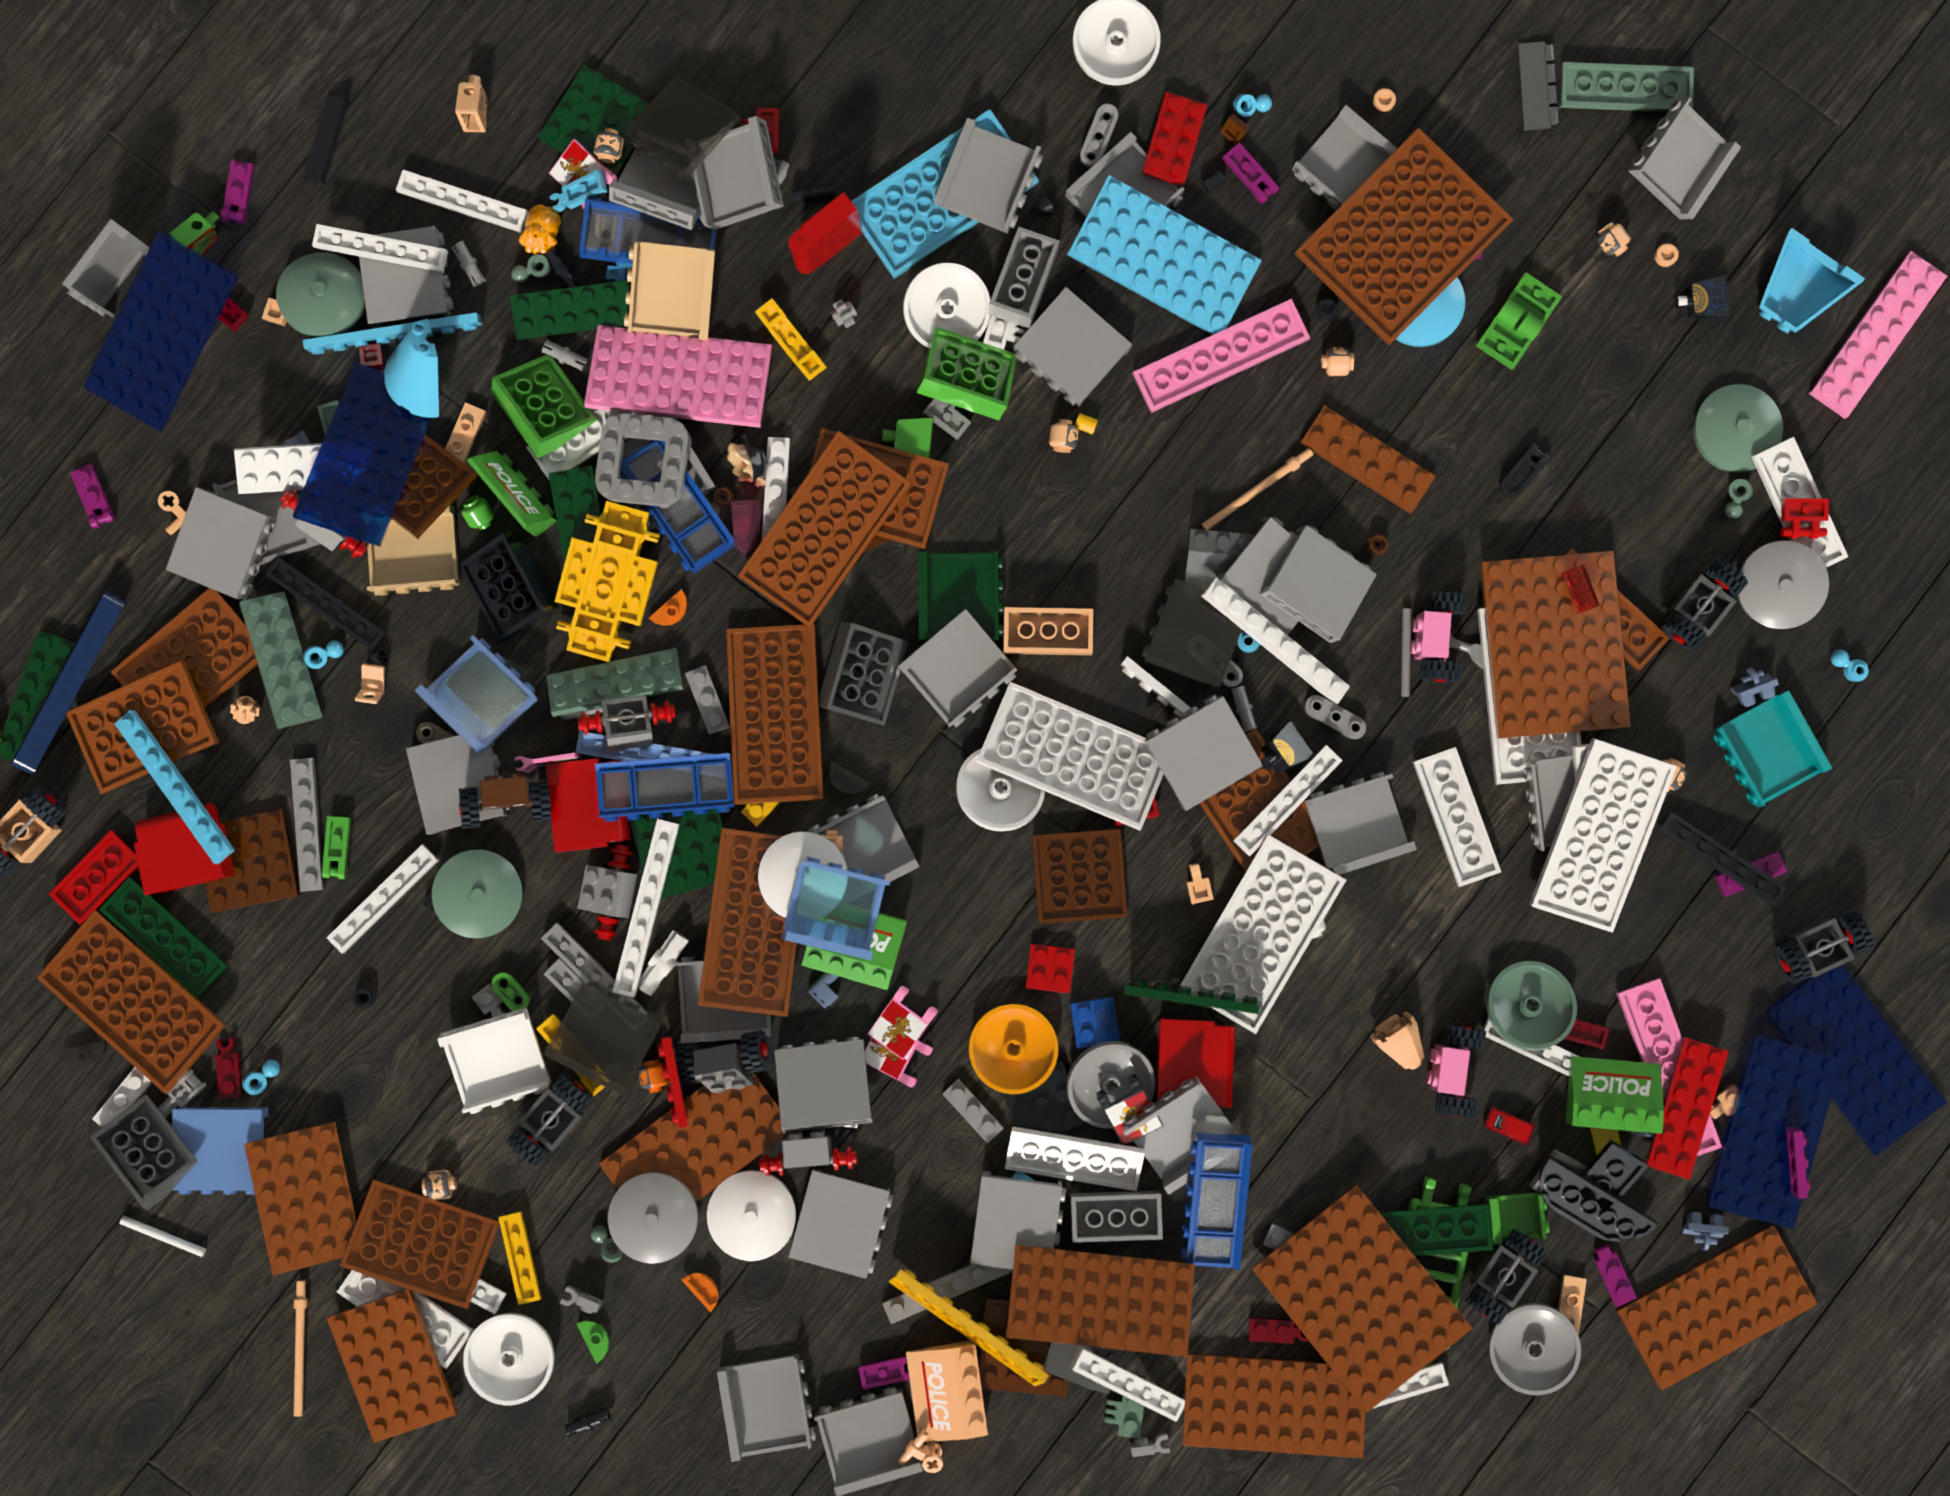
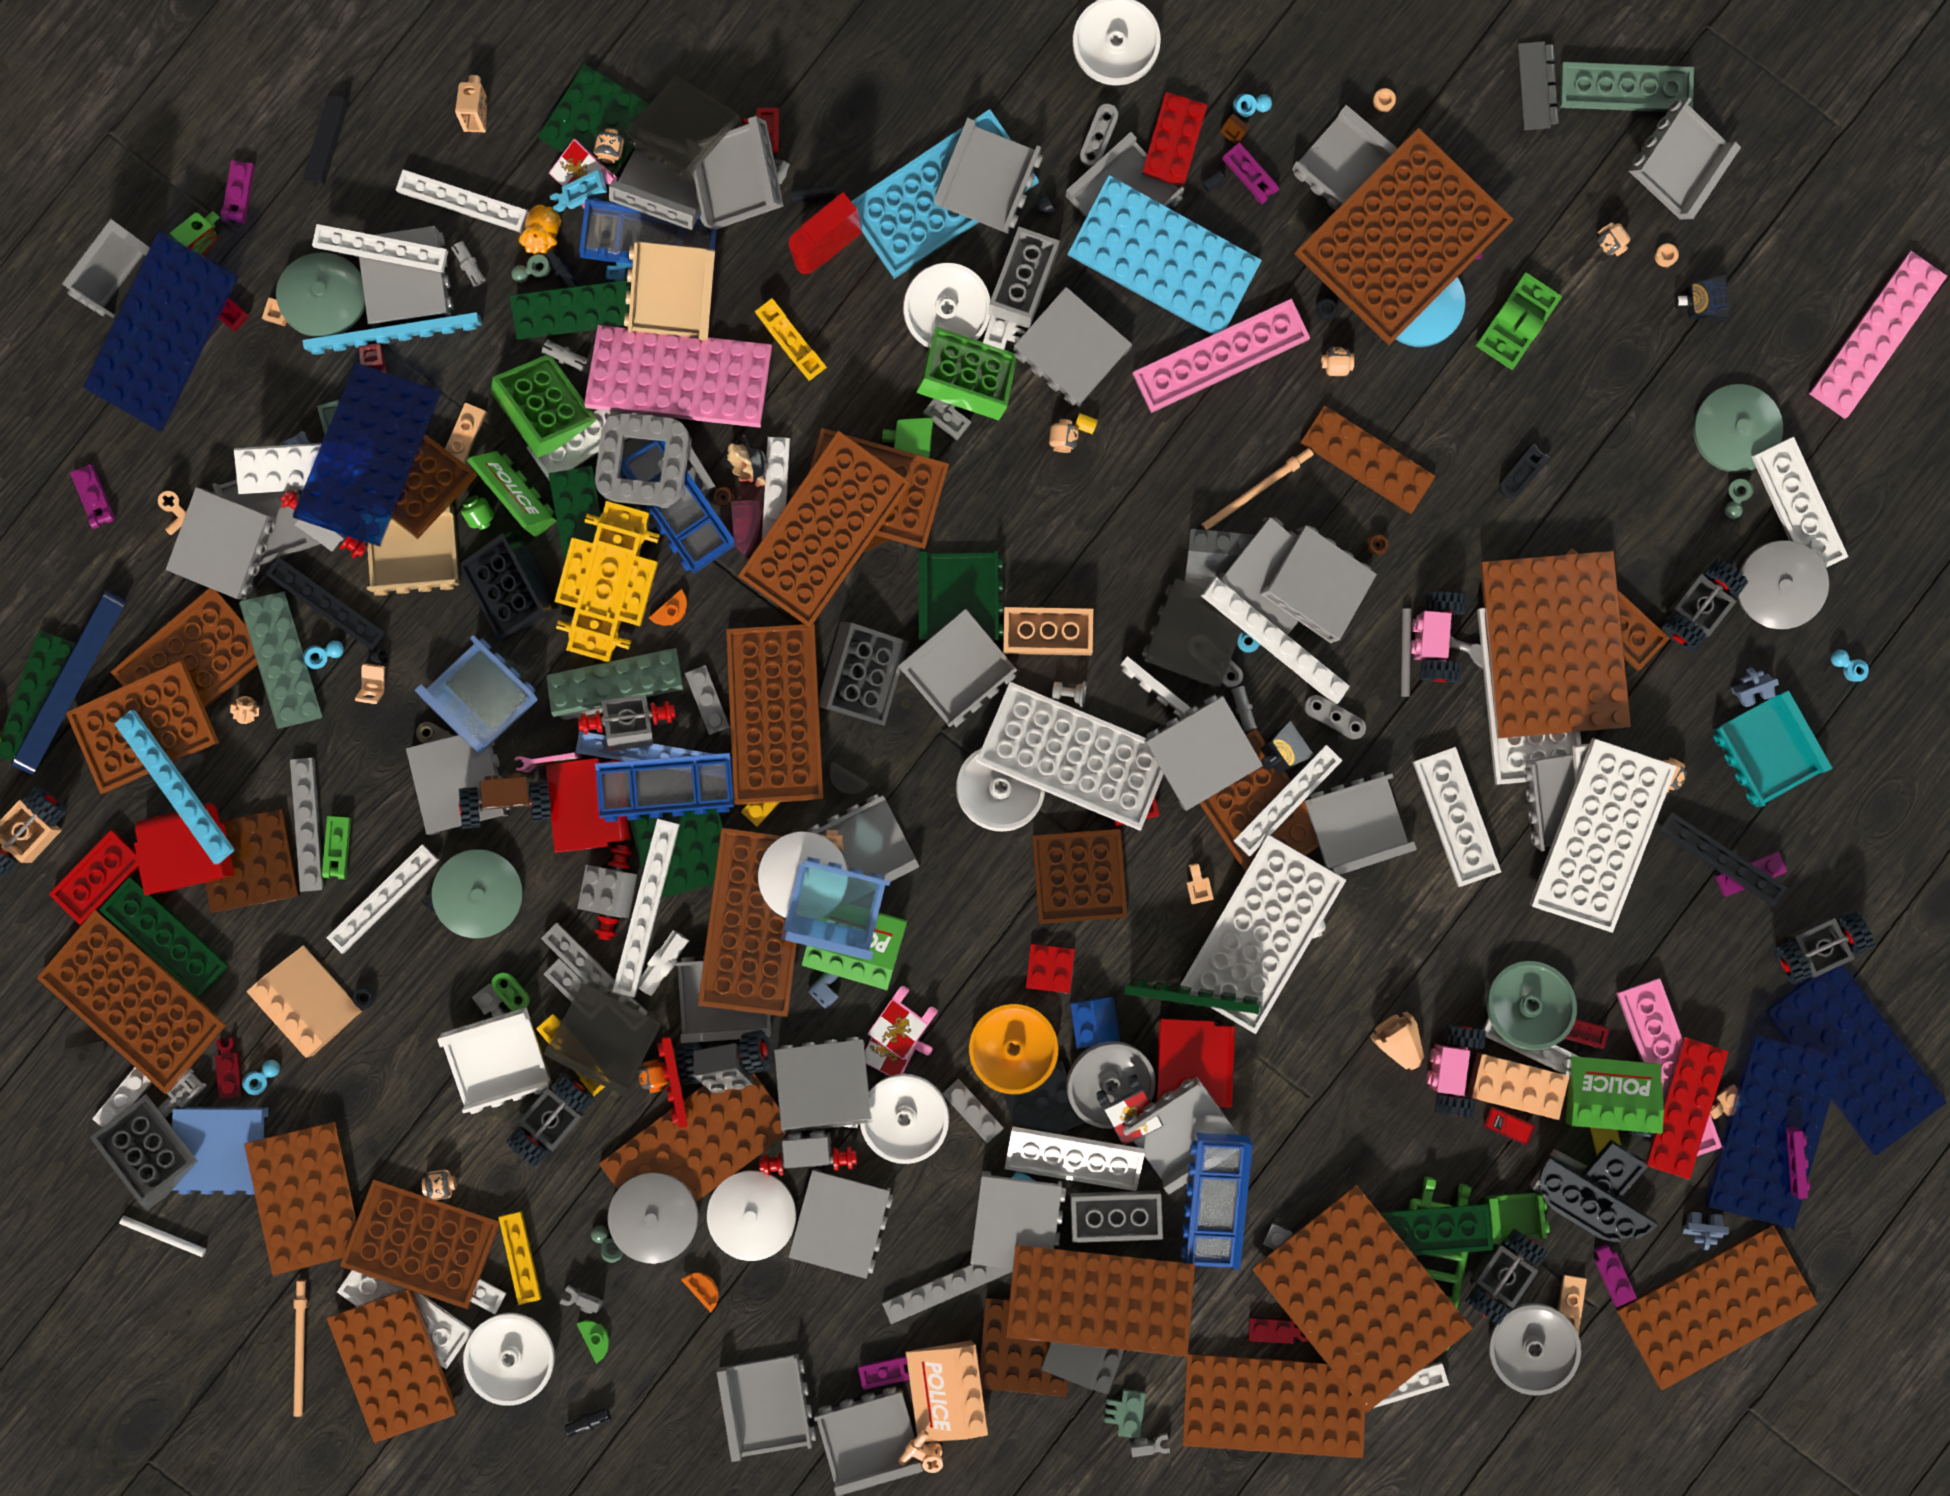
(304, 1001): none -> light nougat slope
(413, 373): medium azure cone -> none
(843, 313): light grey gear -> none
(907, 1119): none -> white dish
(975, 1332): yellow plate -> none
(1078, 693): none -> light grey piece
(1127, 1384): white plate -> none
(1517, 1086): none -> light nougat brick
(1580, 589): clear red plate -> none
(1804, 284): medium azure cone -> none
(1805, 510): red plate -> none

